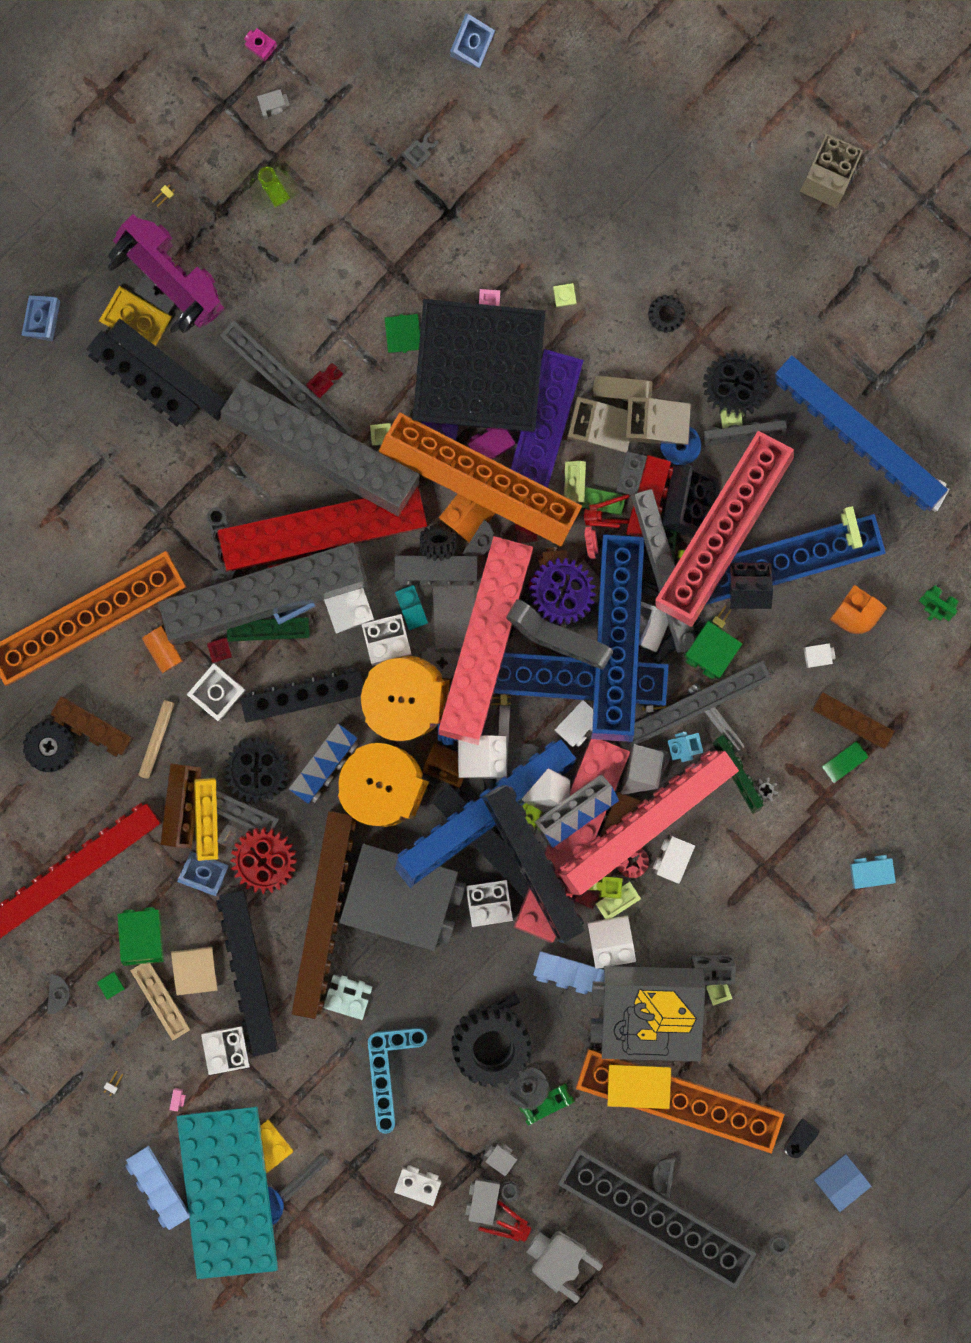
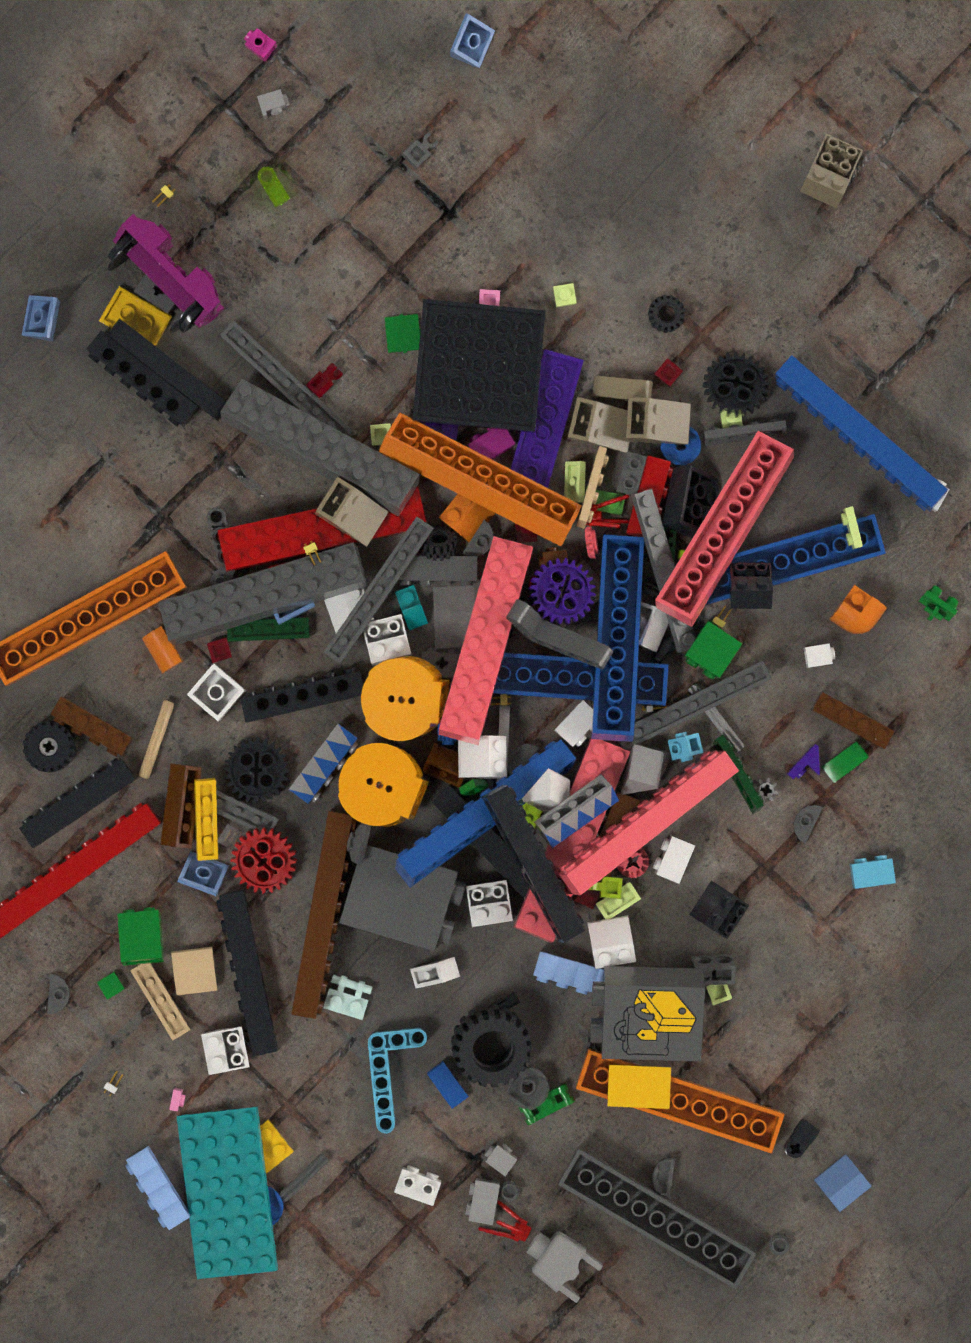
(77, 803): none -> black brick
(310, 549): none -> light yellow piece
(351, 511): none -> dark tan slope
(358, 842): none -> dark grey plate
(378, 590): none -> dark grey plate
(435, 972): none -> white slope
(447, 1084): none -> blue slope
(473, 787): none -> green tile
(594, 480): none -> tan plate
(668, 372): none -> dark red plate
(719, 909): none -> black slope
(805, 821): none -> dark grey plate
(809, 759): none -> dark purple slope

